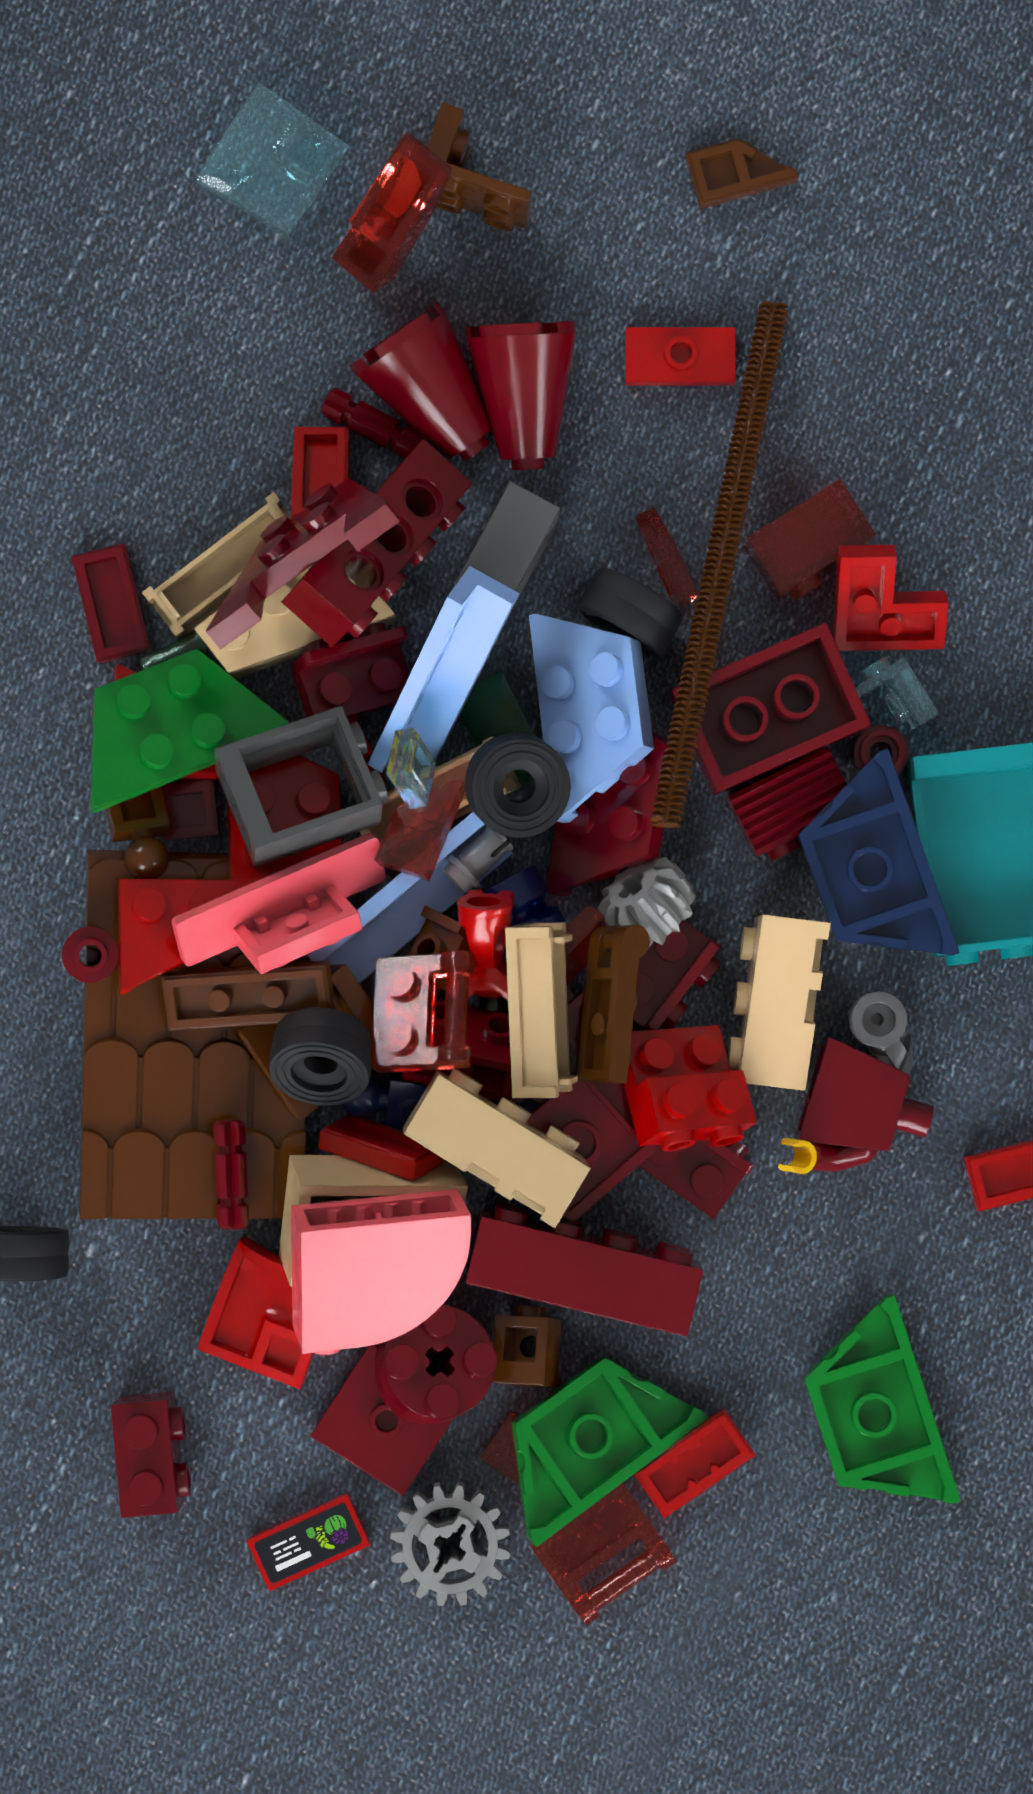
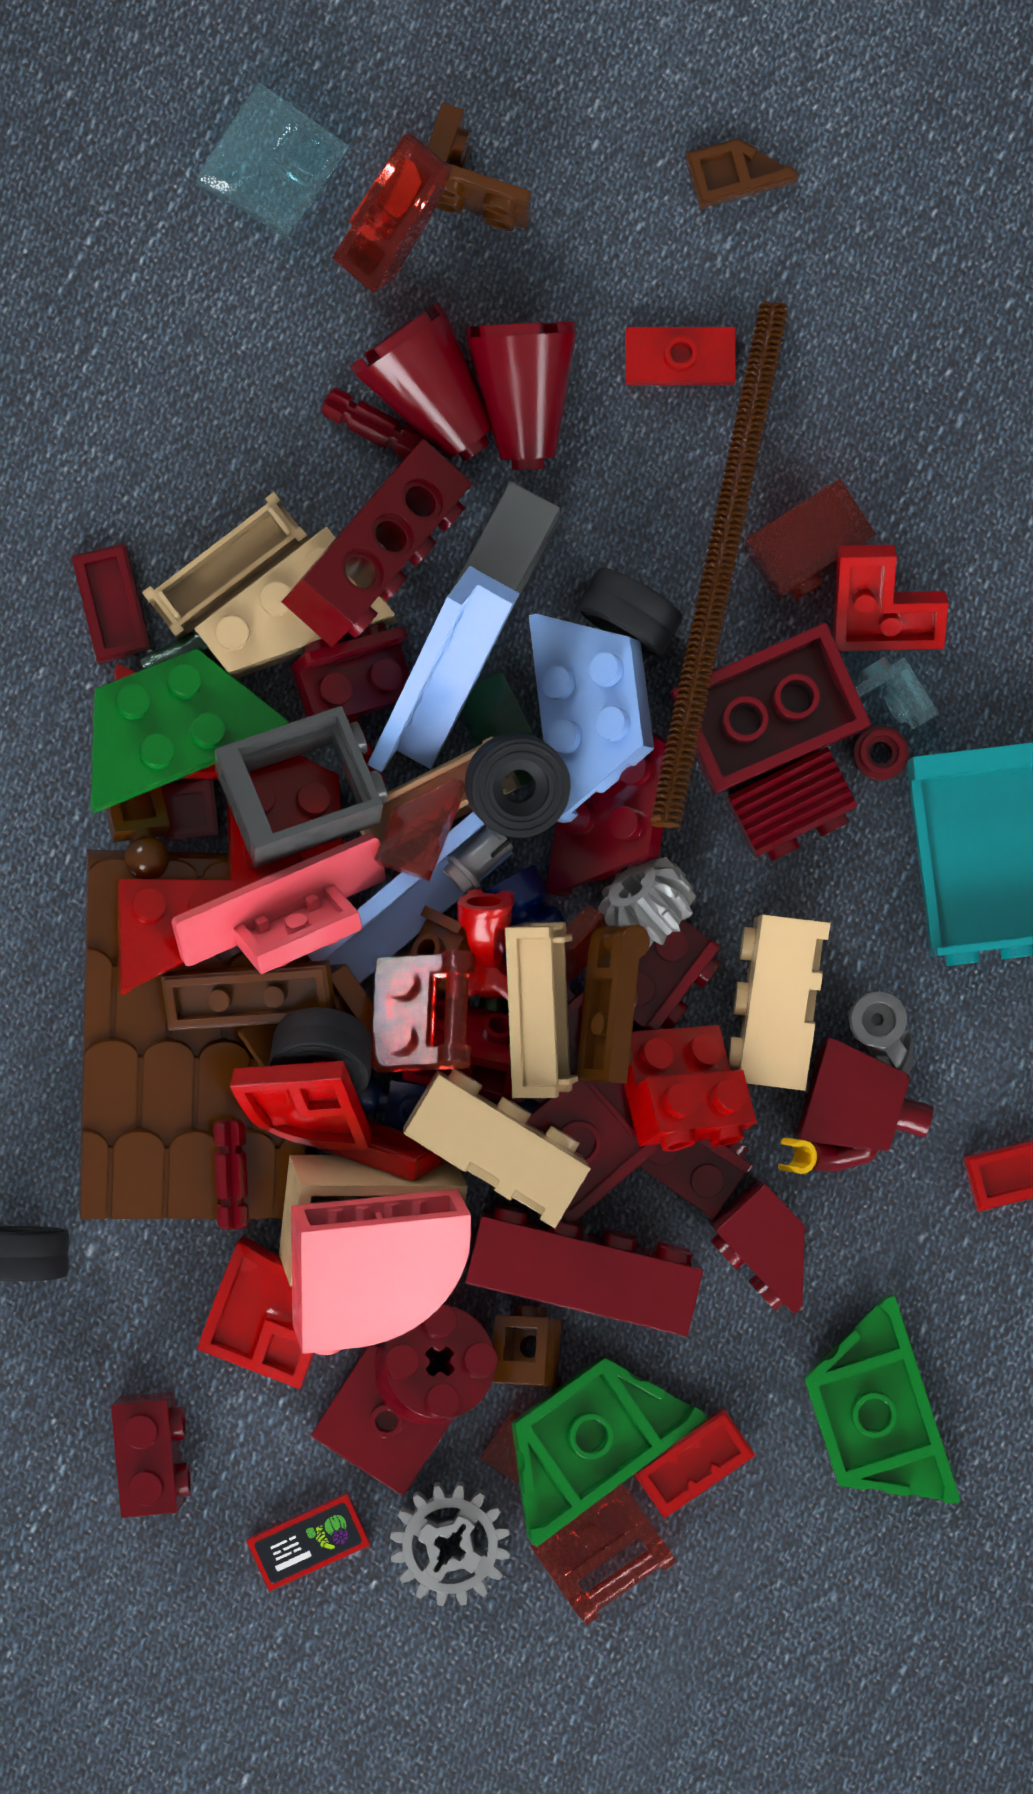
(90, 936): dark red plate -> none
(296, 544): dark red wing -> none
(304, 1104): none -> red plate
(318, 459): red tile -> none
(411, 768): clear light blue tile -> none
(666, 558): clear red tile -> none
(769, 1239): none -> dark red slope
(875, 867): dark blue wing -> none

